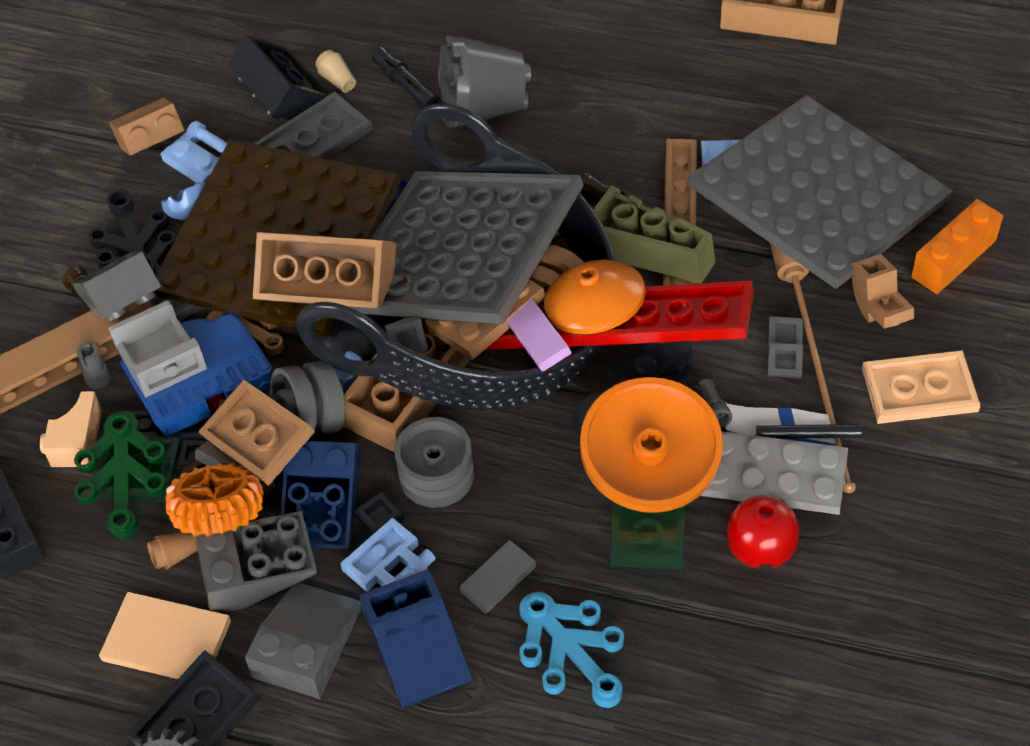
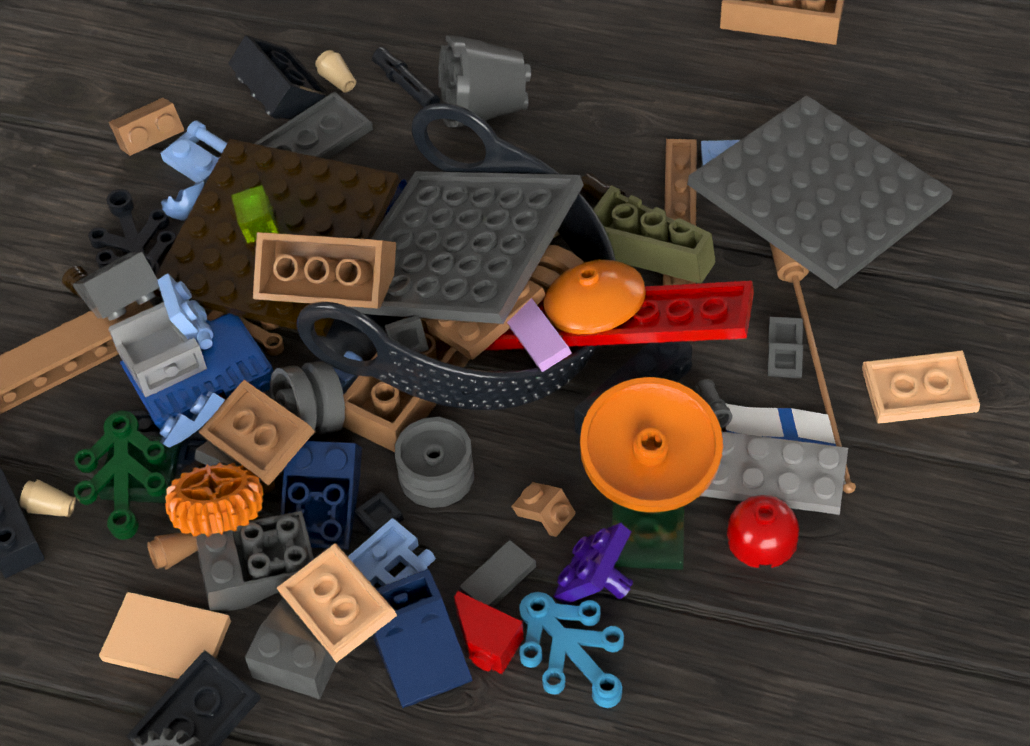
(44, 499): none -> tan cone
(72, 432): light nougat arch -> none
(94, 368): dark grey pin -> none
(181, 427): none -> medium blue slope
(185, 314): none -> light blue plate
(254, 213): none -> clear neon green brick
(336, 602): none -> light nougat tile
(487, 633): none -> red slope
(545, 505): none -> medium nougat bracket
(594, 566): none -> dark purple plate
(810, 431): black bar -> none
(877, 293): medium nougat brick -> none
(956, 246): orange brick -> none

